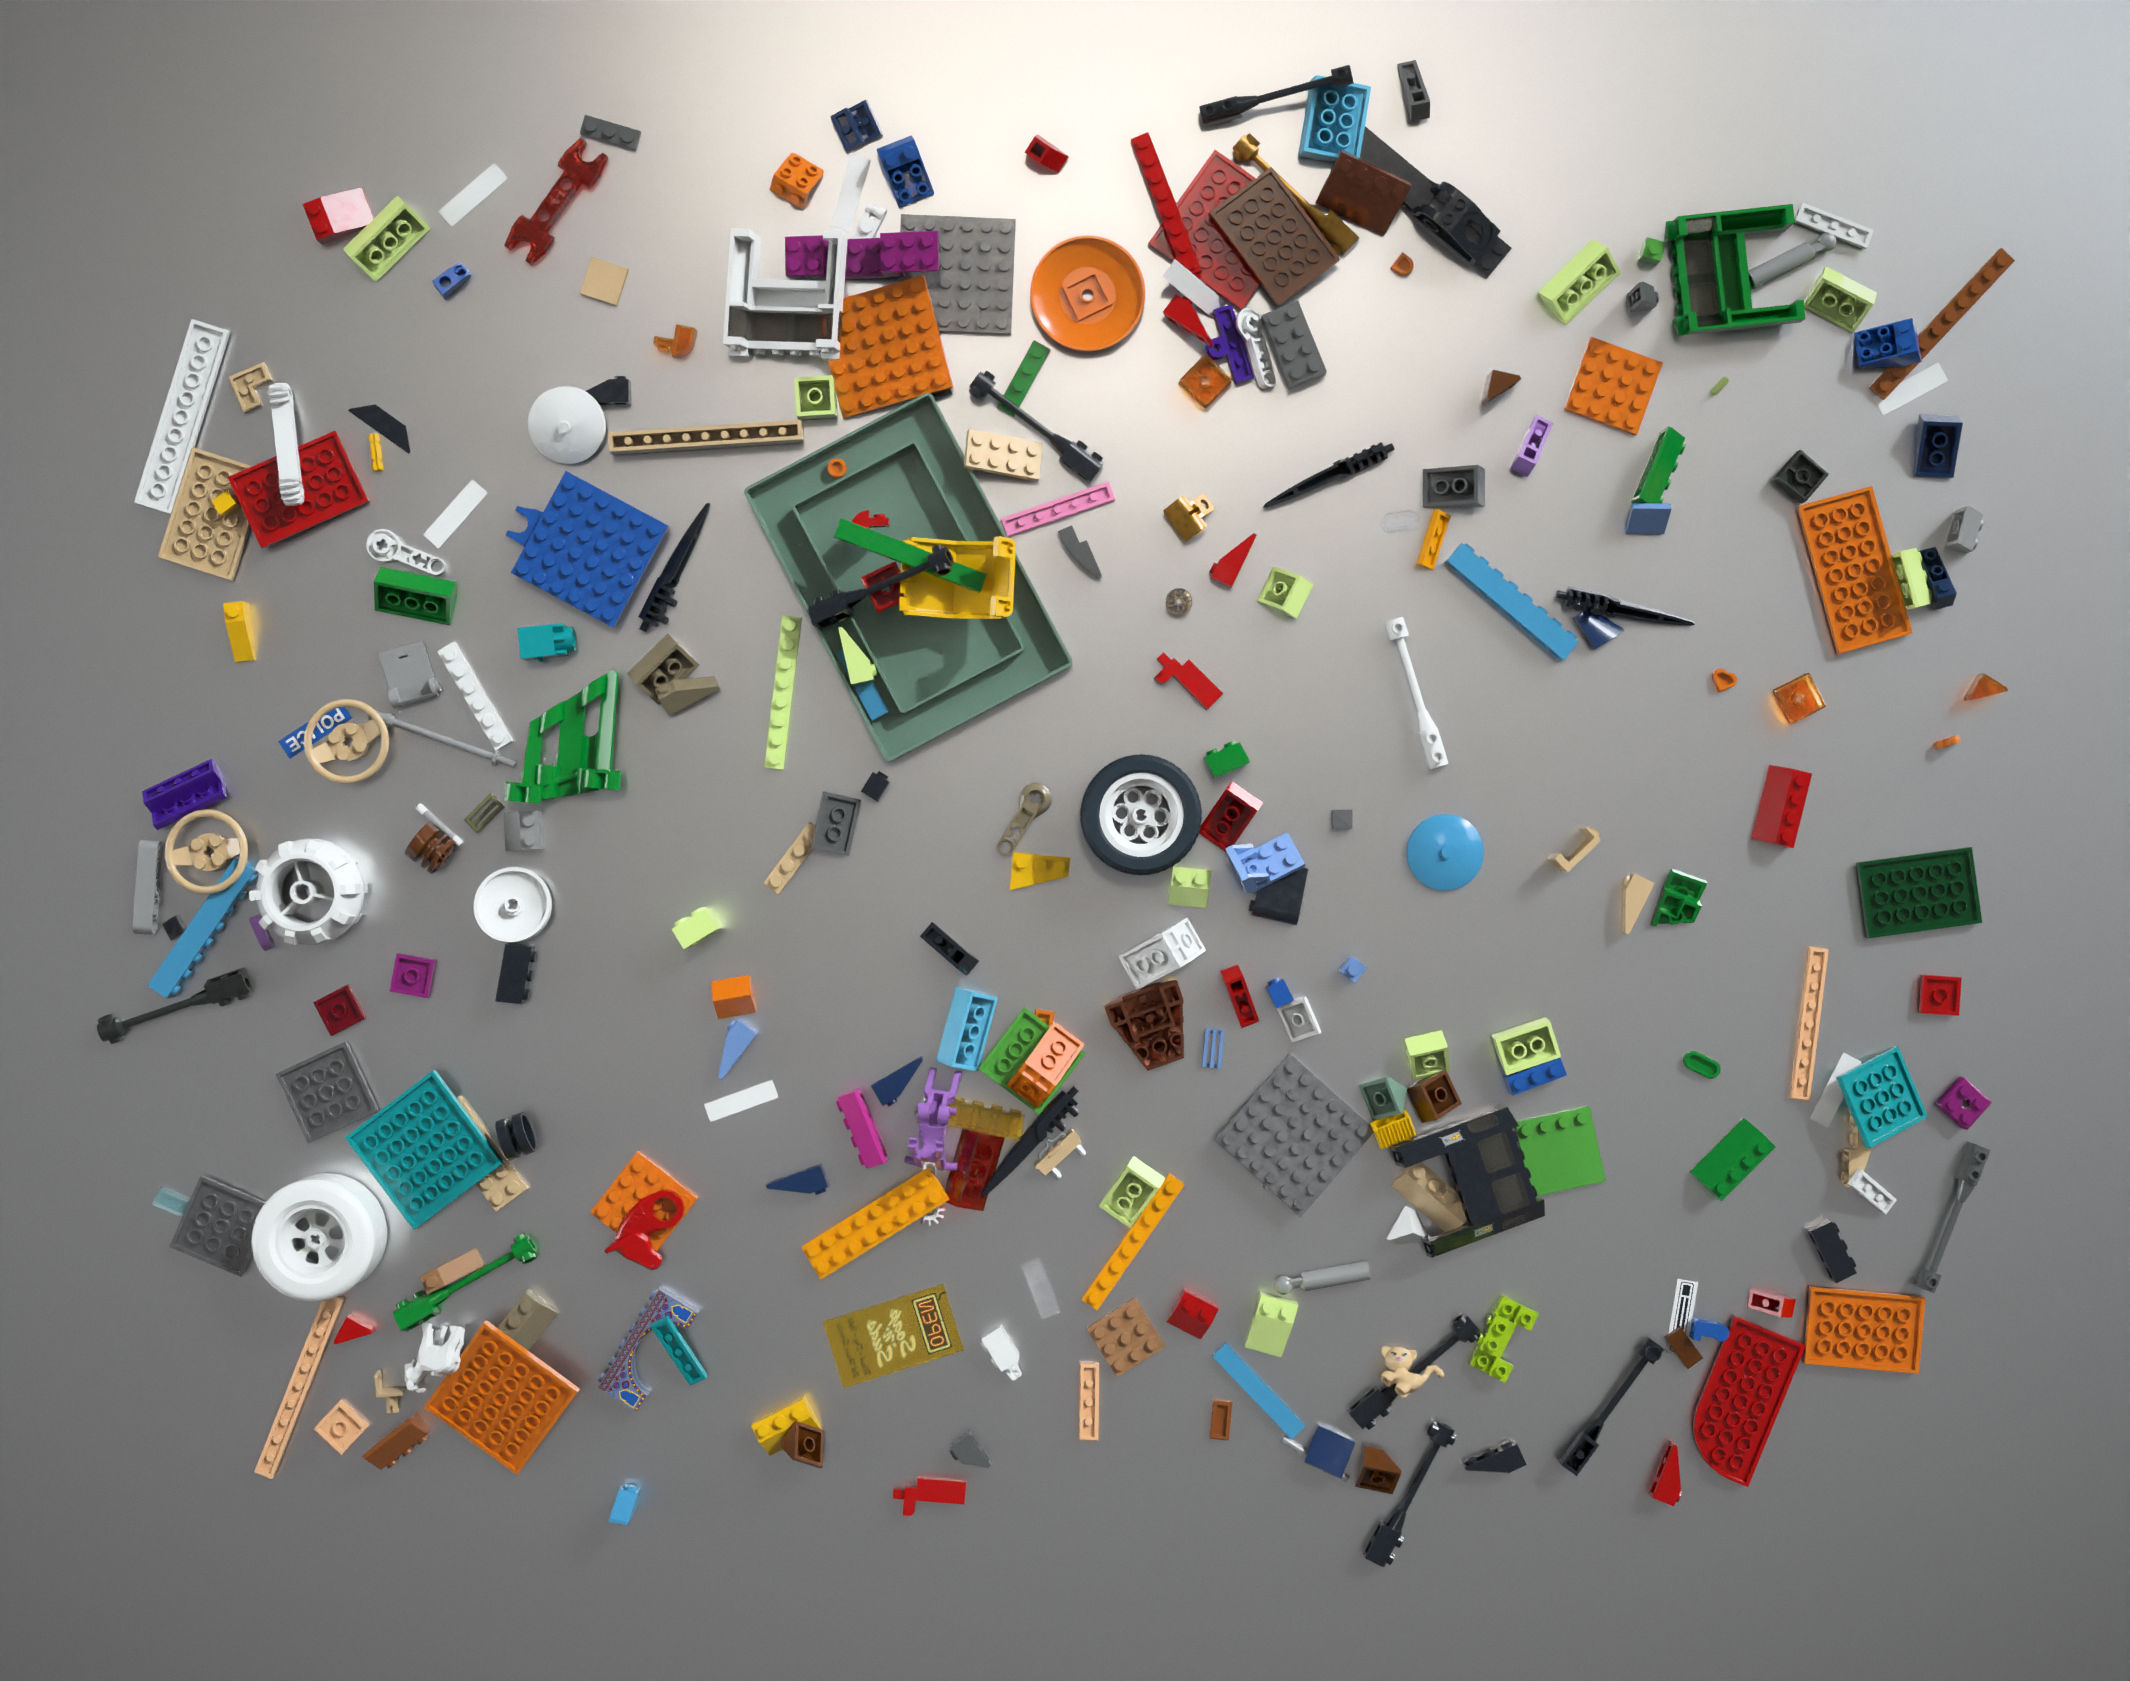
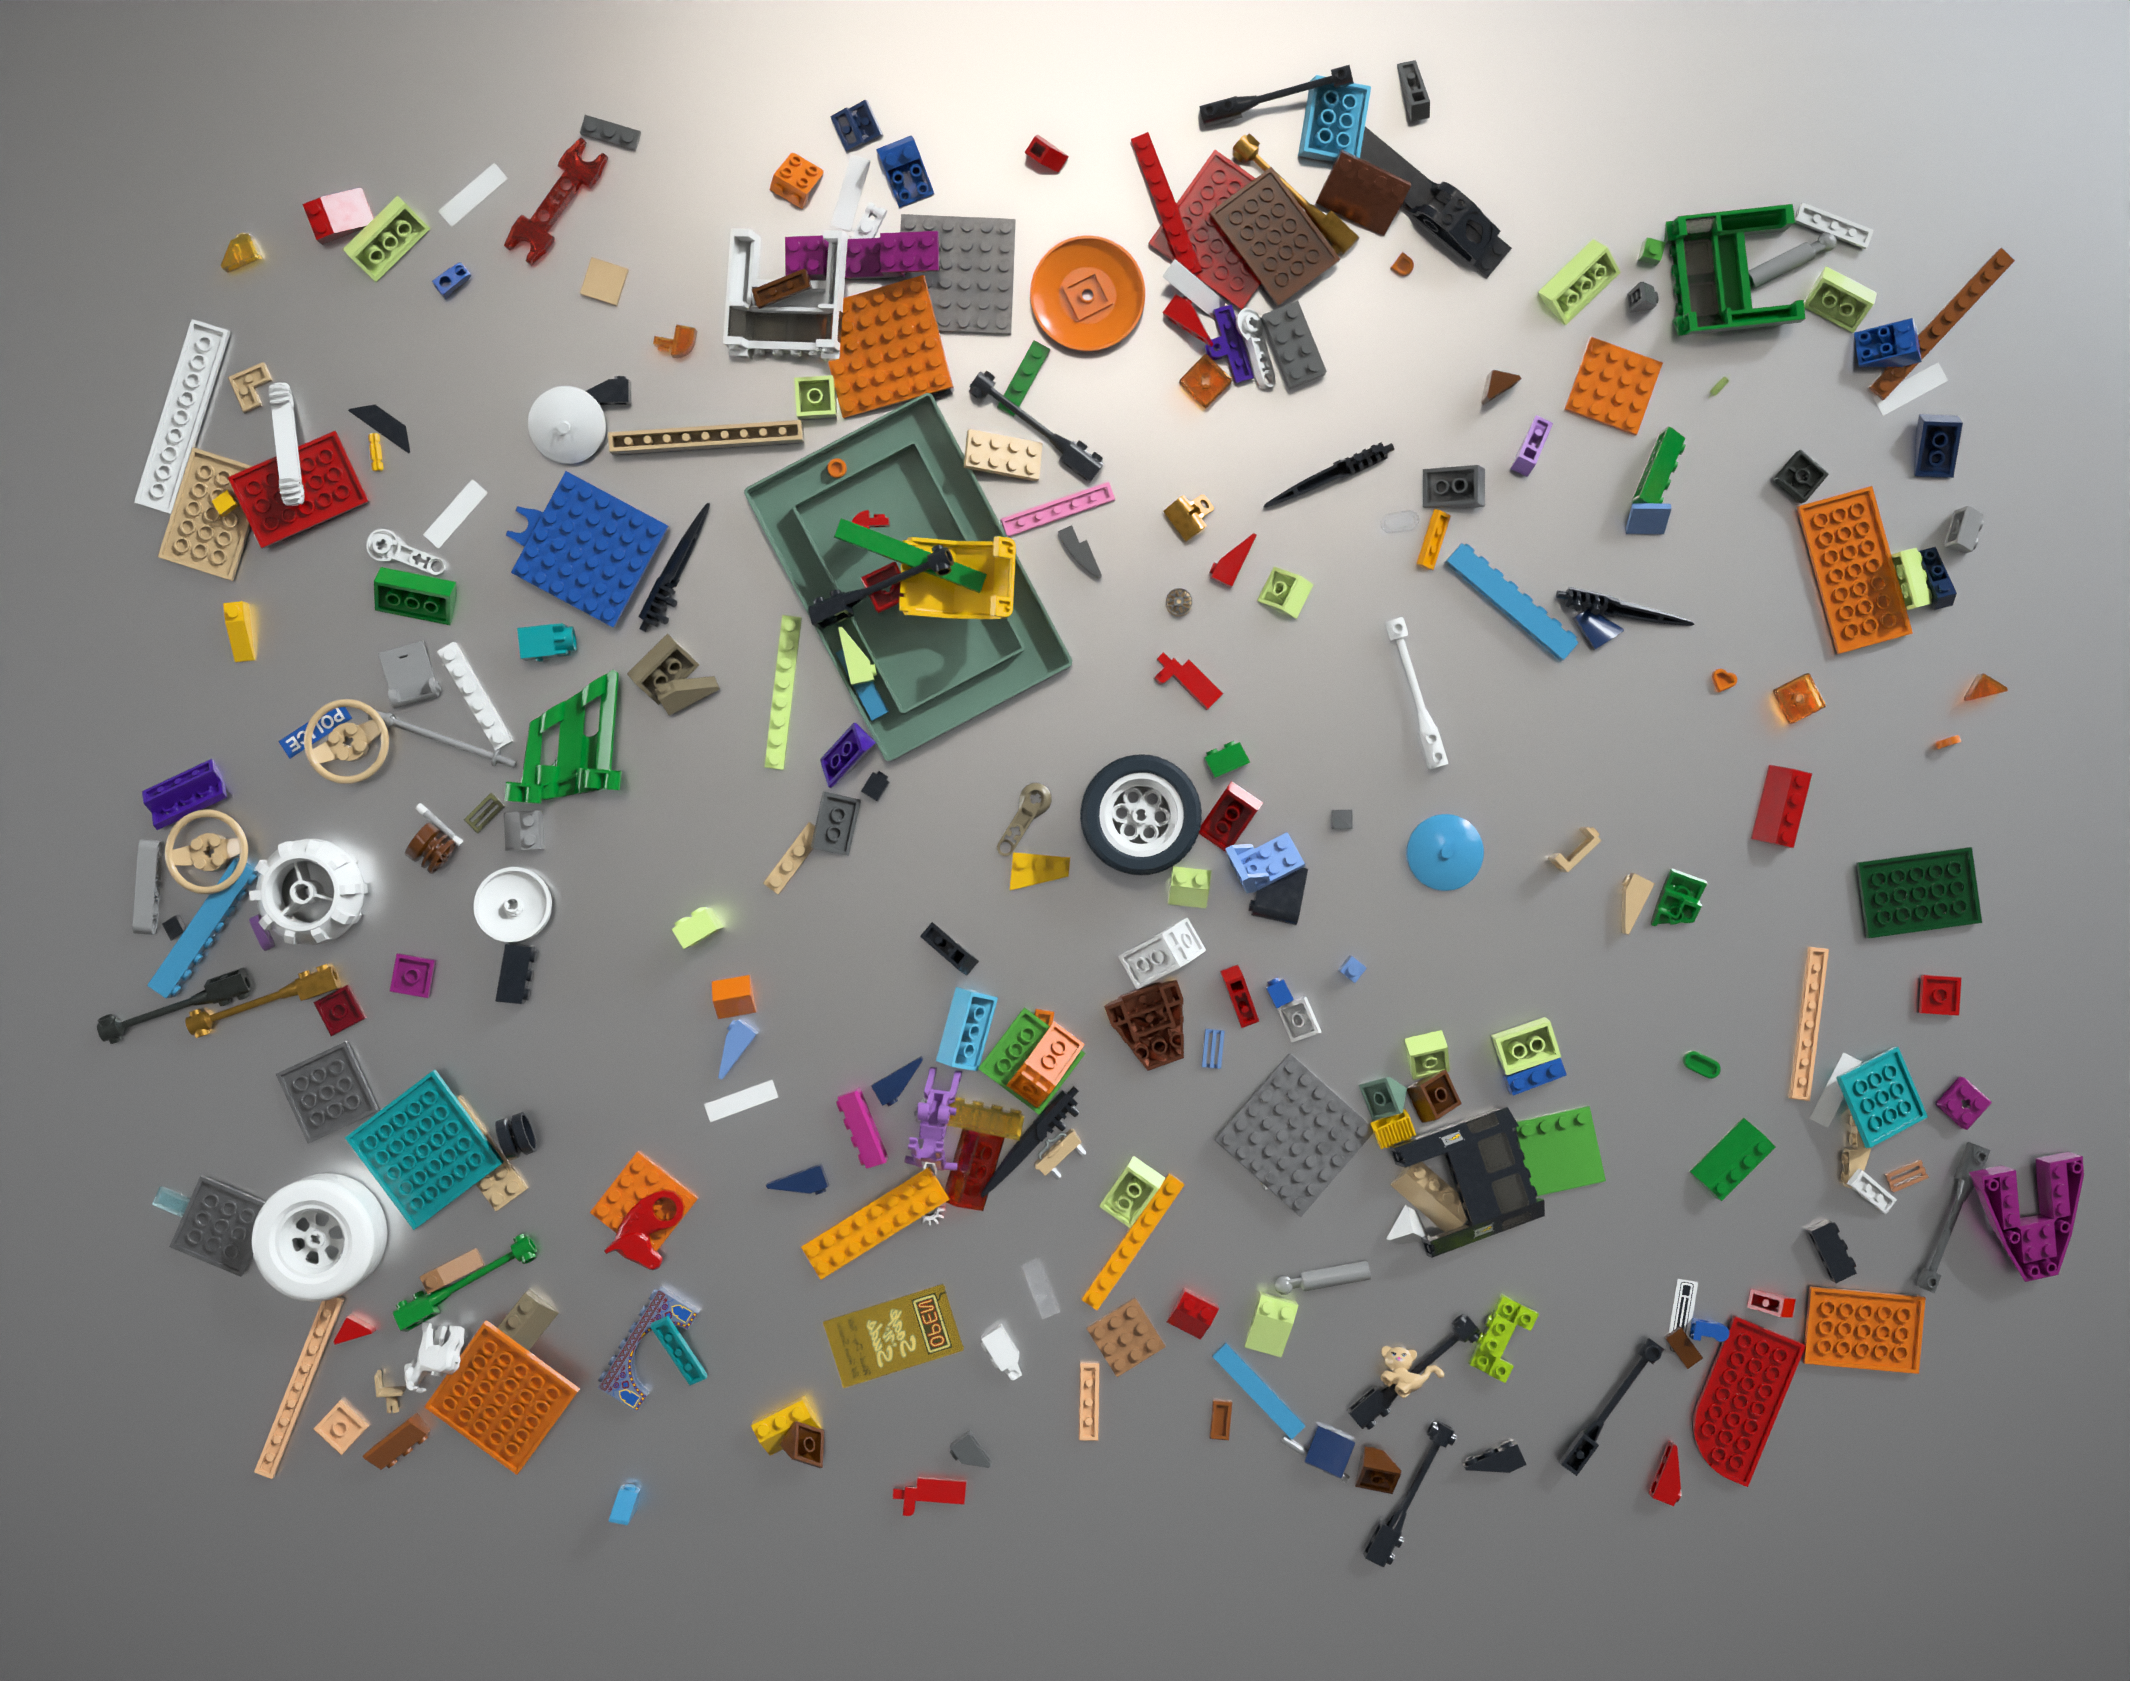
(240, 252): none -> clear yellow slope
(305, 986): none -> pearl gold bar
(781, 288): none -> reddish brown plate
(845, 754): none -> dark purple slope
(1923, 1176): none -> nougat tile
(2041, 1240): none -> magenta piece

